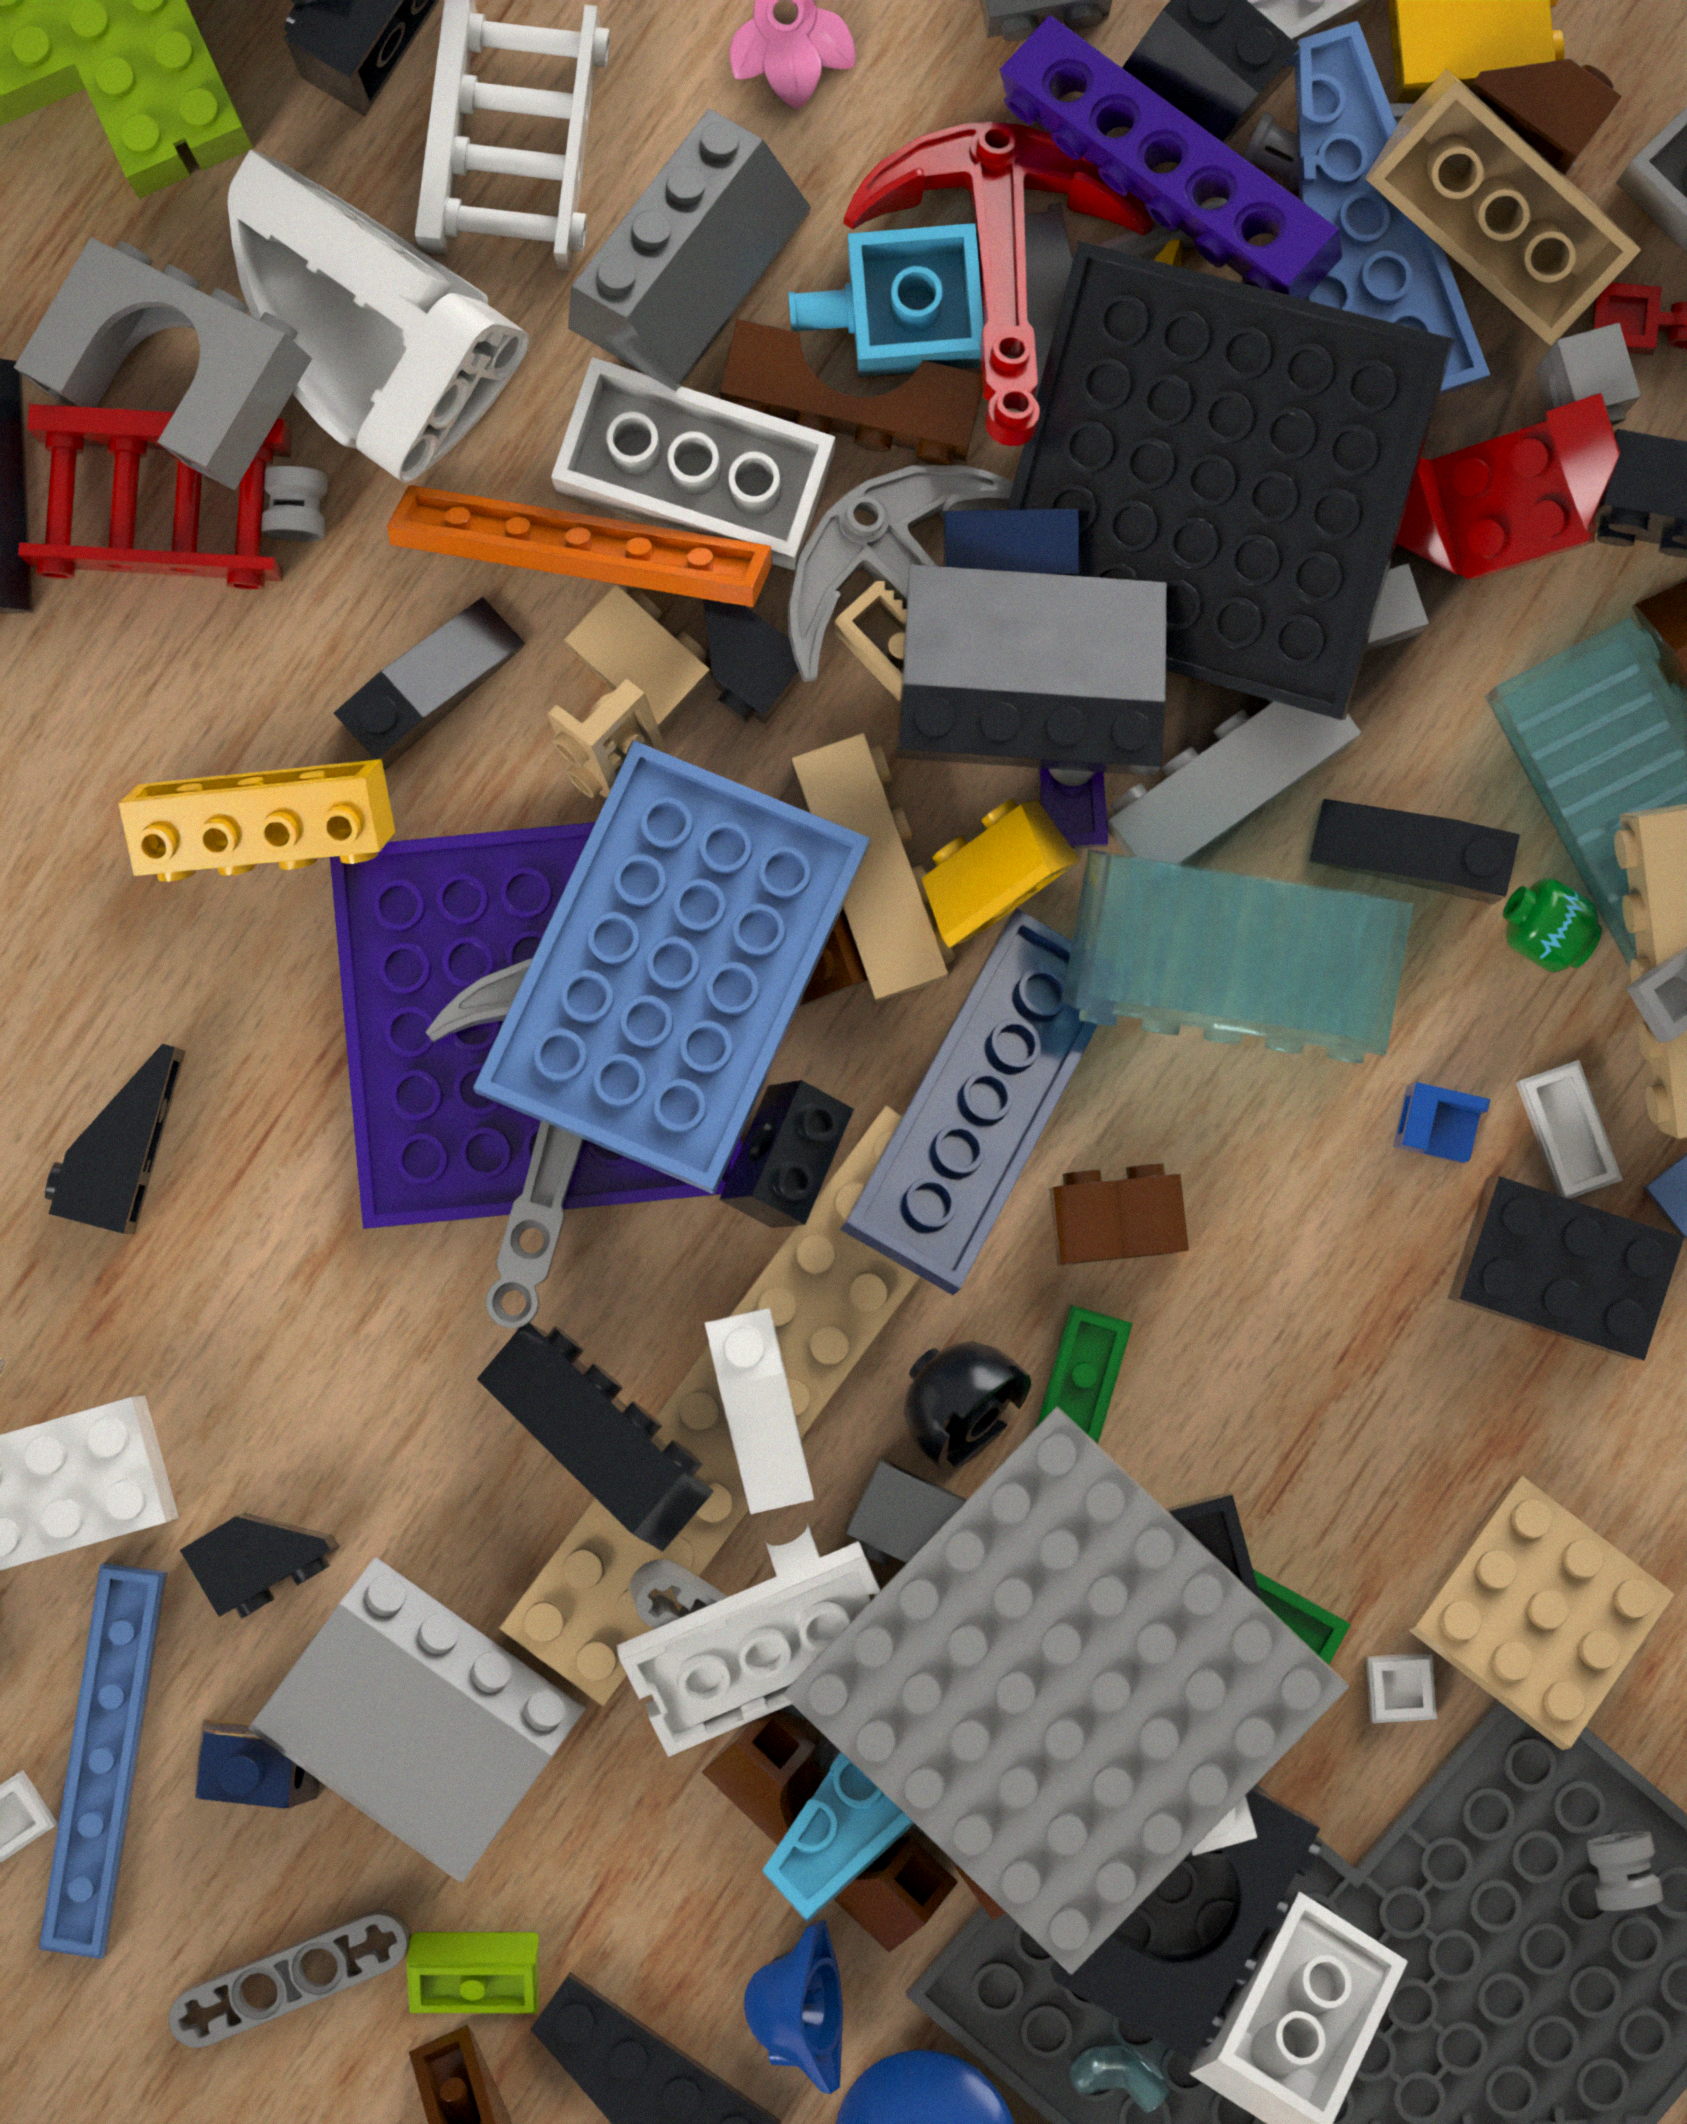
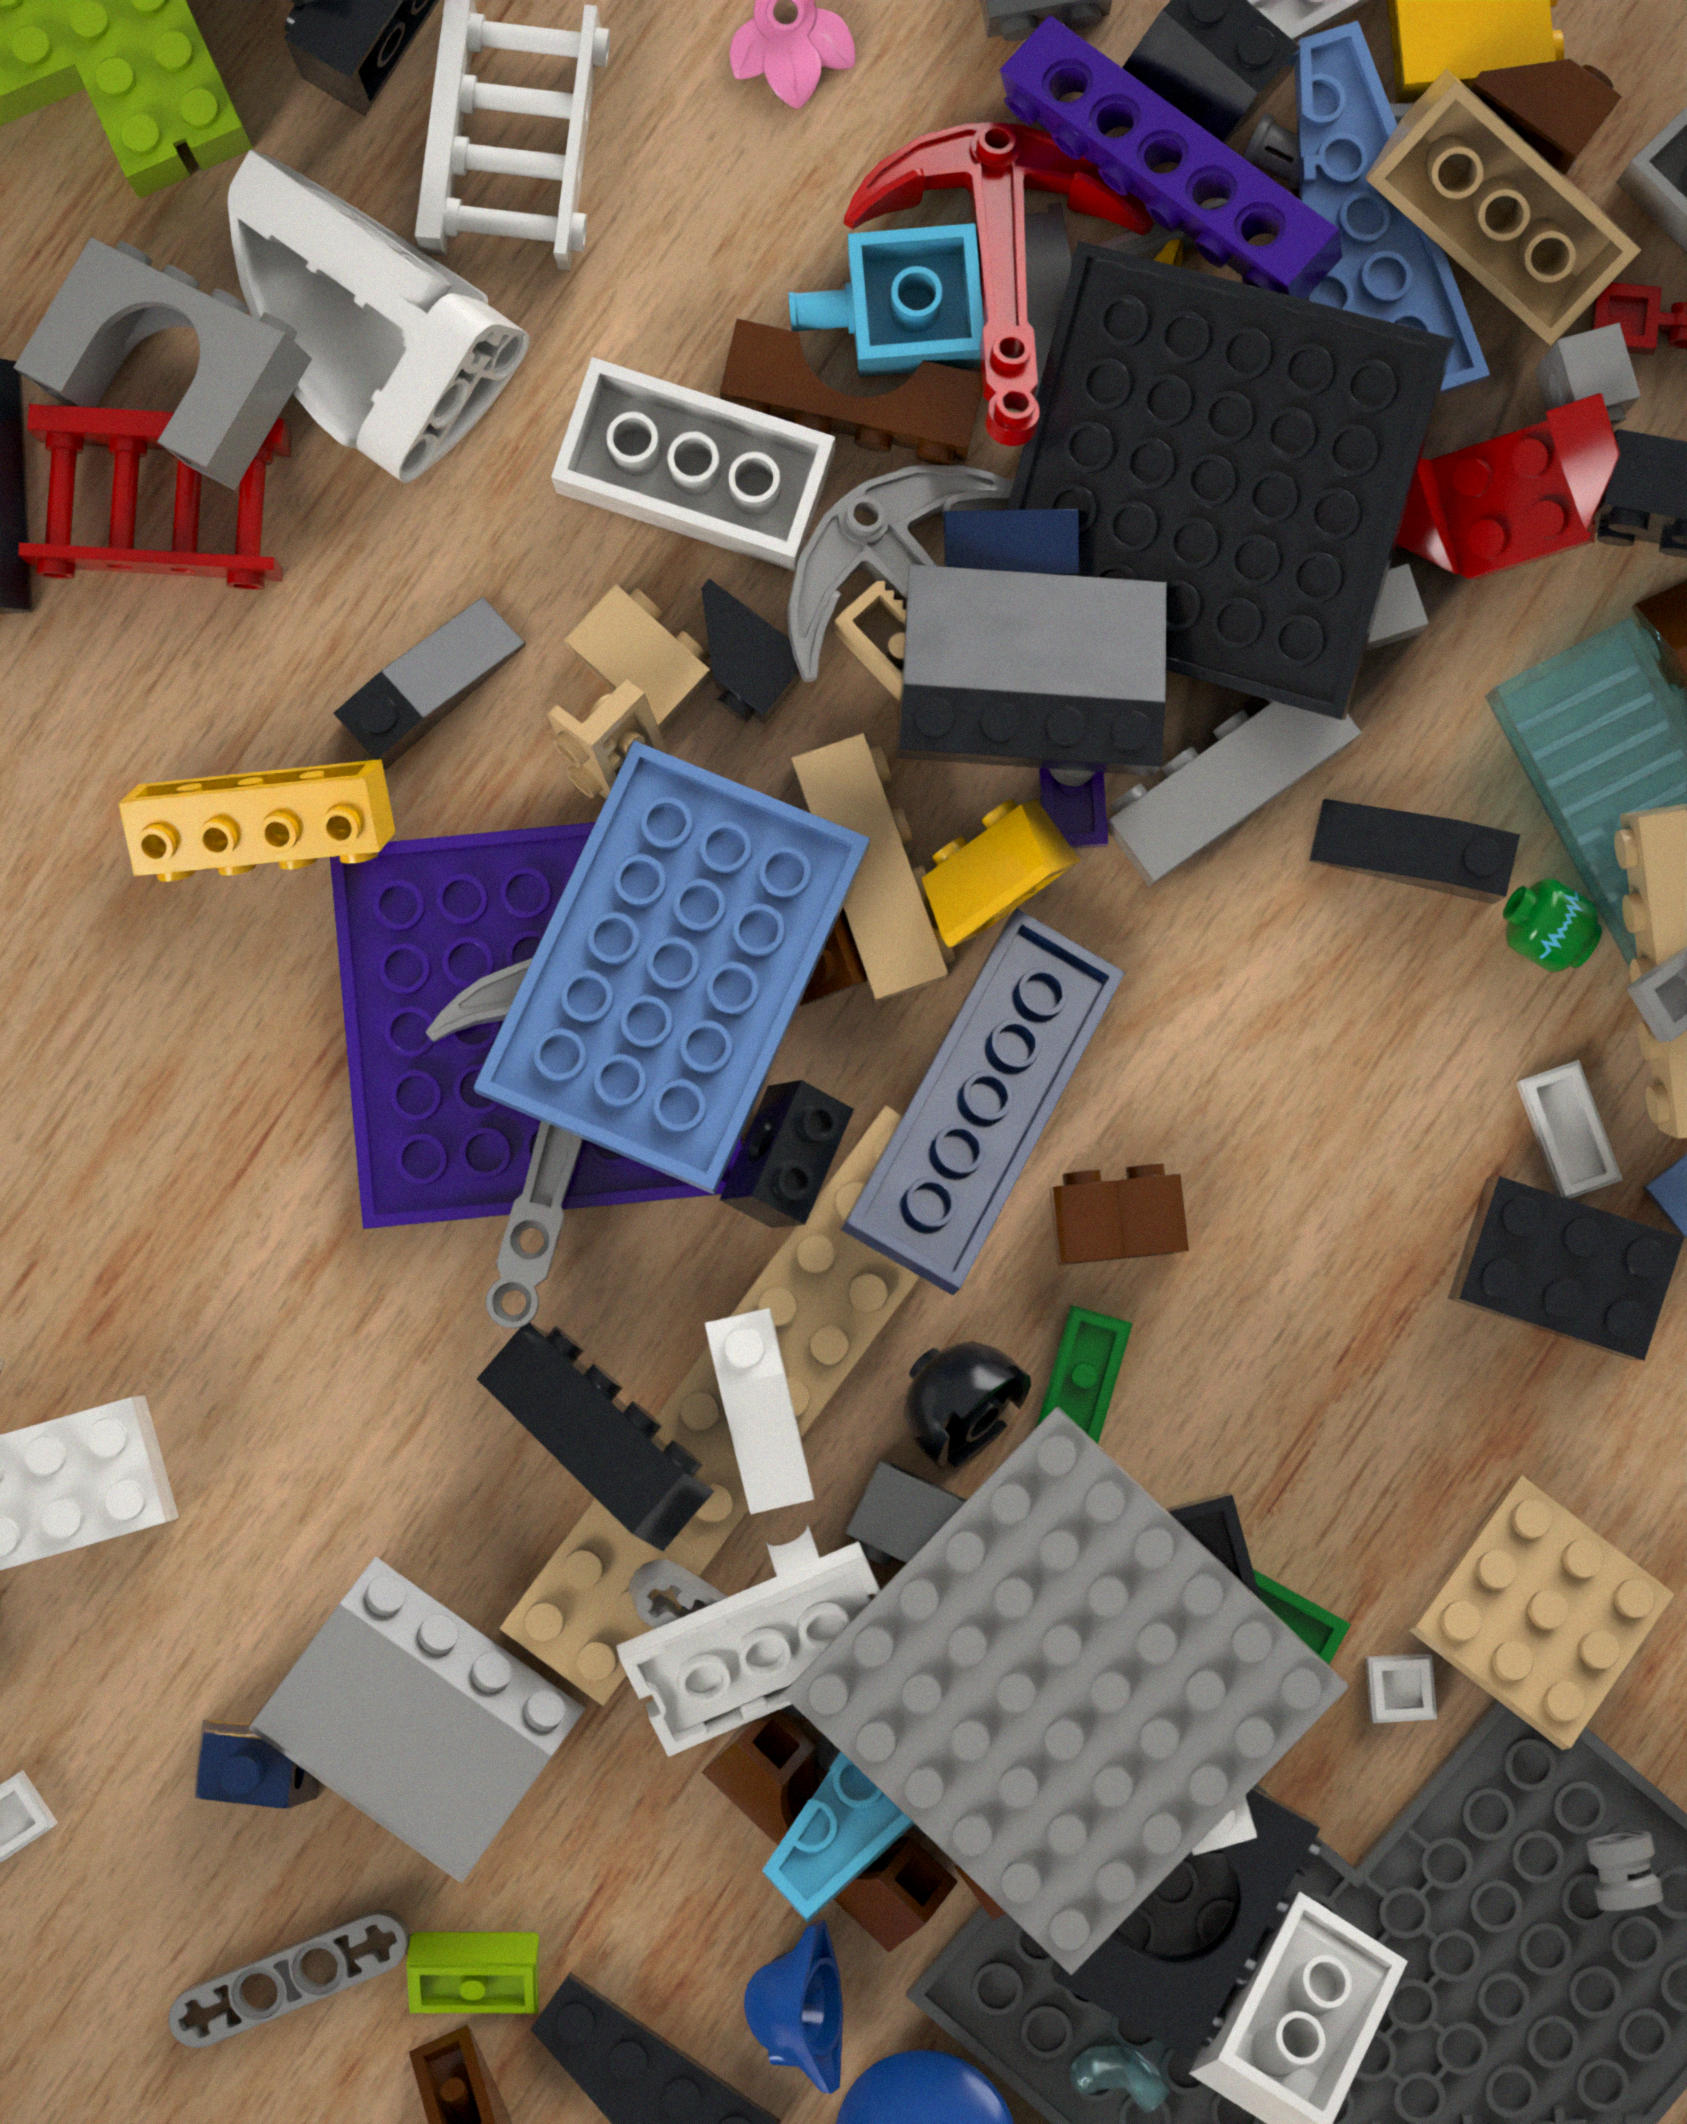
(103, 1760): medium blue tile -> none
(114, 1157): black slope -> none
(250, 1556): black slope -> none
(294, 503): light grey wheel -> none
(580, 545): orange plate -> none
(688, 252): dark grey slope -> none
(1236, 956): clear light blue brick -> none
(1439, 1122): blue panel -> none

